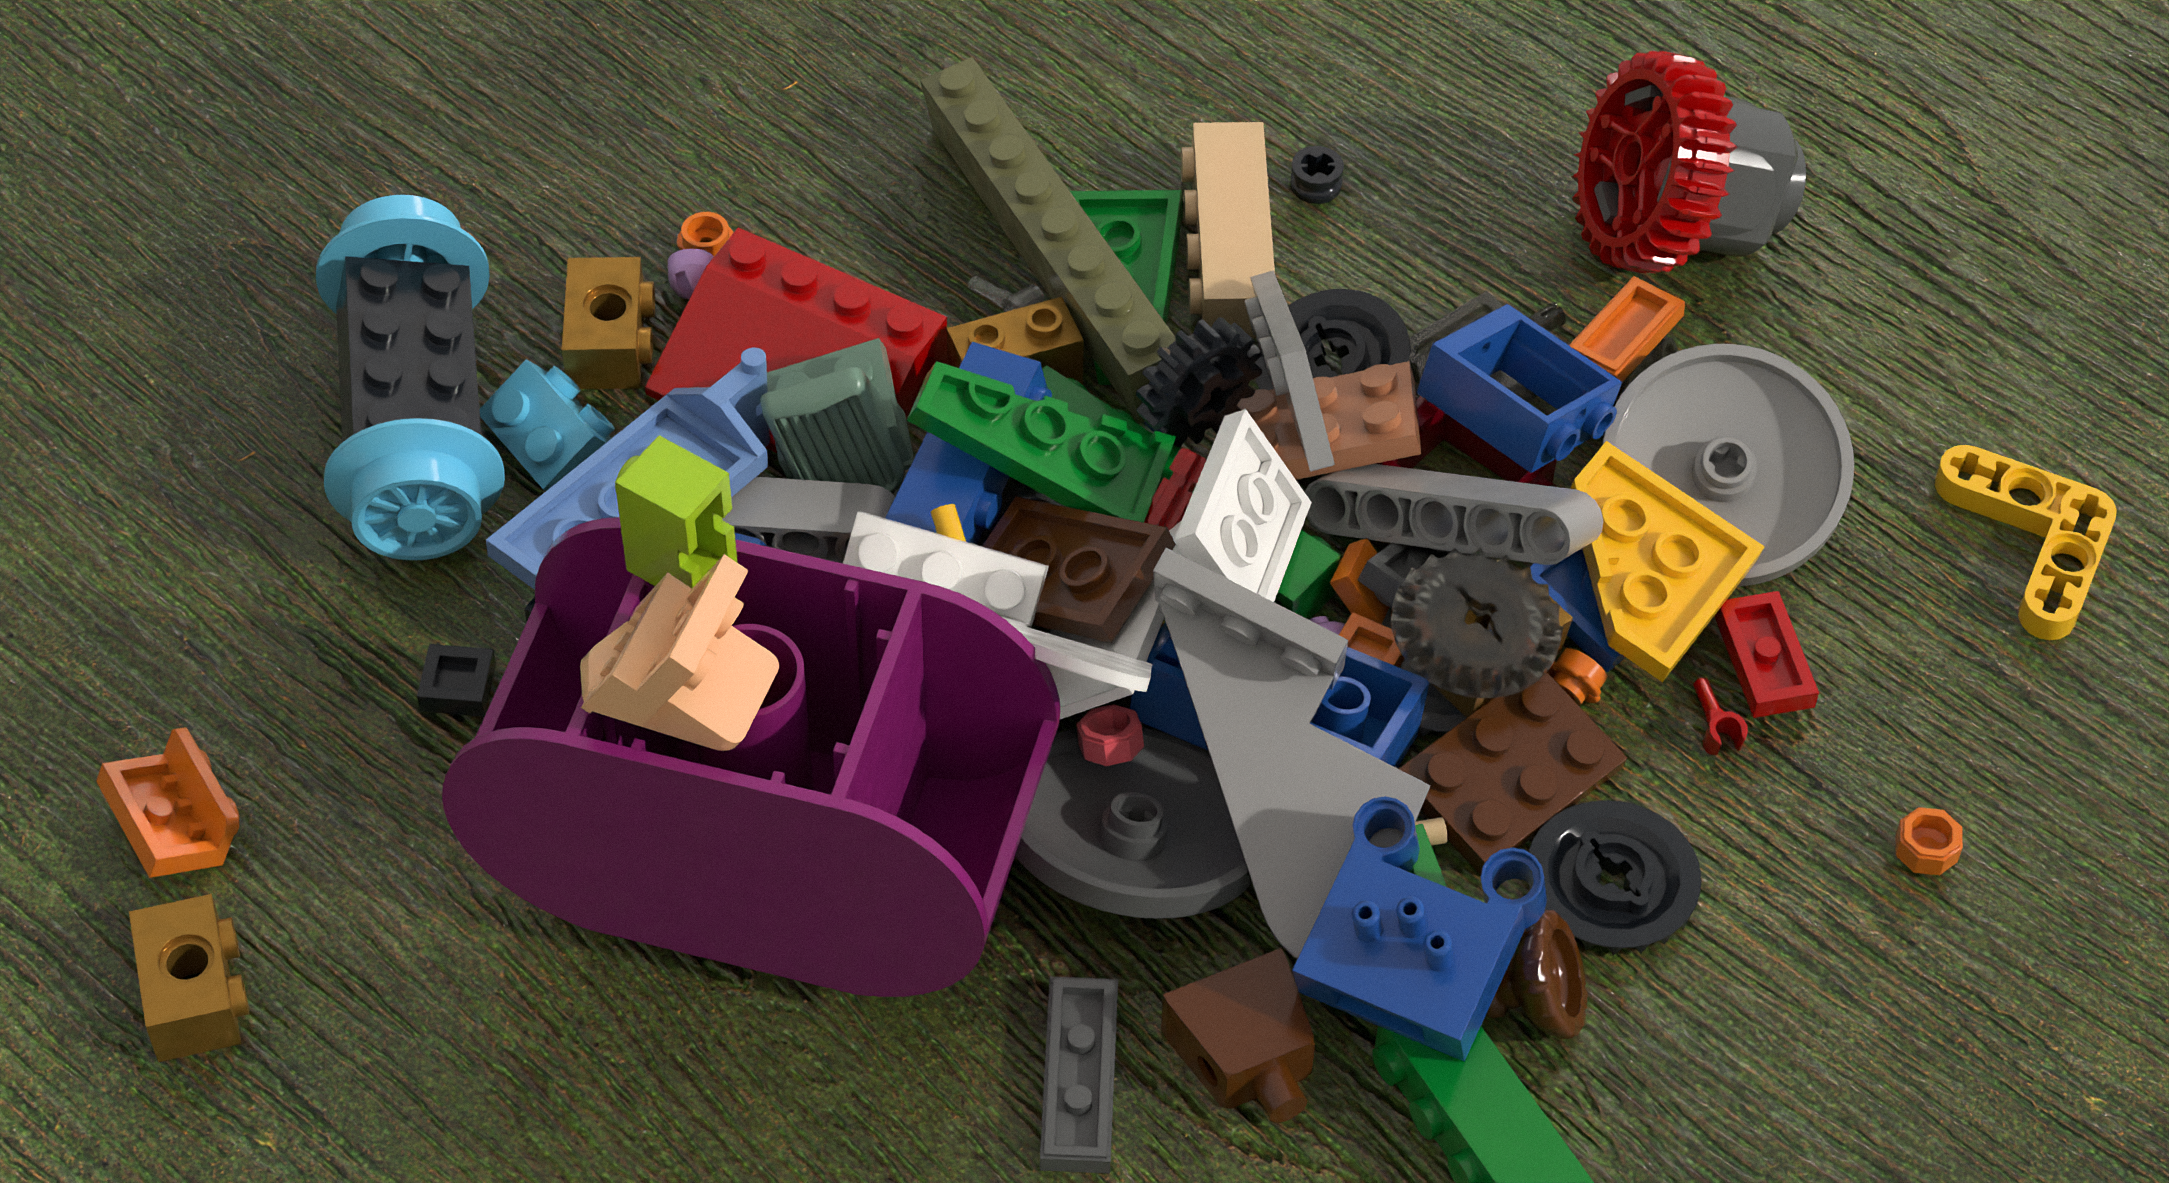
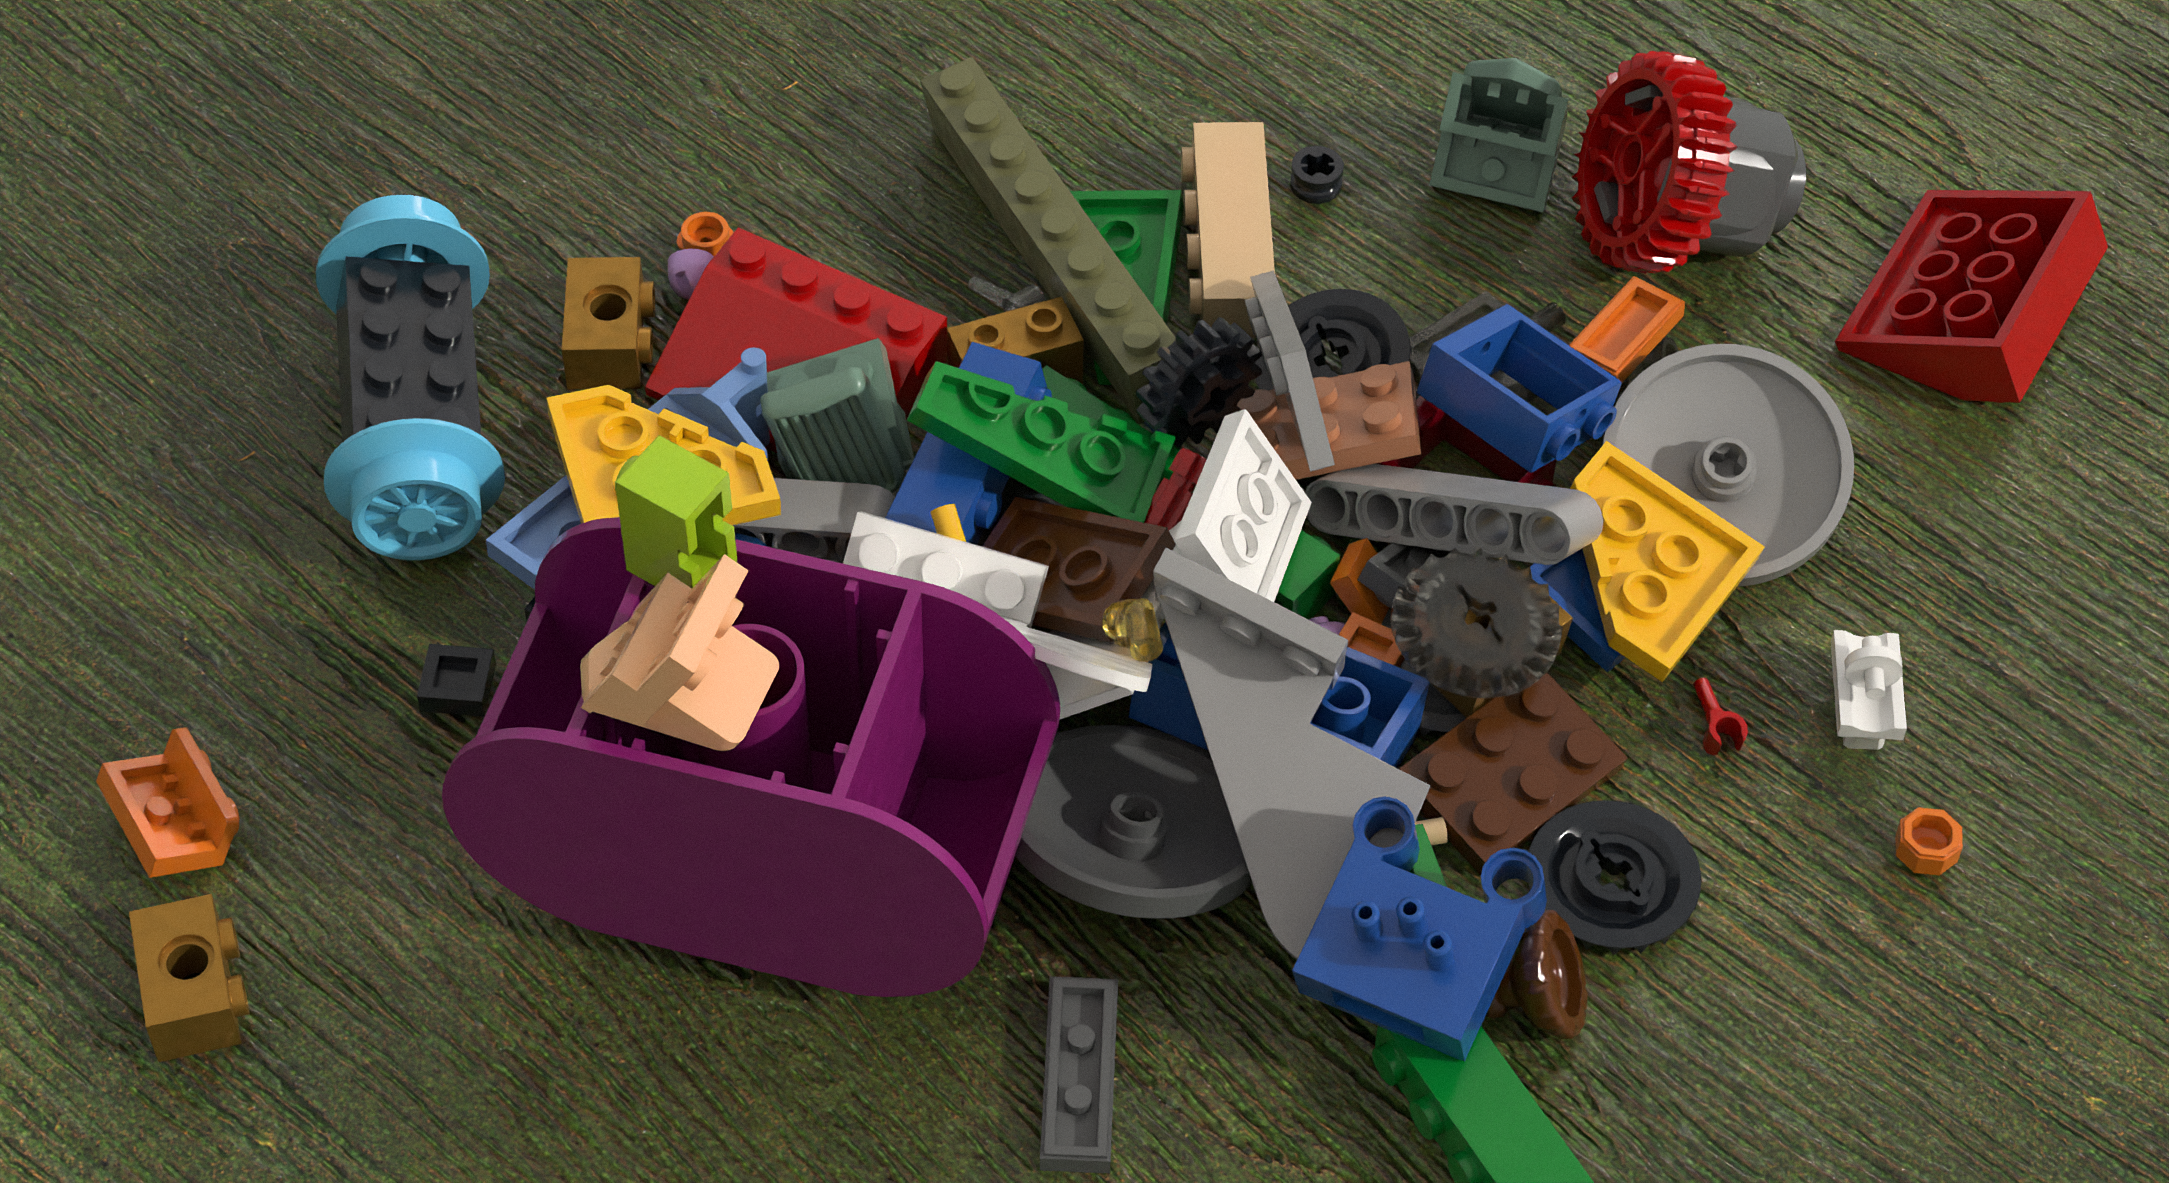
(544, 422): medium azure bracket -> none
(604, 429): none -> yellow plate
(1110, 735): coral tile -> none
(1136, 622): none -> clear yellow arm
(1245, 1035): reddish brown torso -> none
(1501, 133): none -> sand green piece
(1578, 676): orange plate -> none
(1766, 654): red plate -> none
(1868, 689): none -> white hips
(1978, 289): none -> red slope
(2052, 518): yellow beam -> none

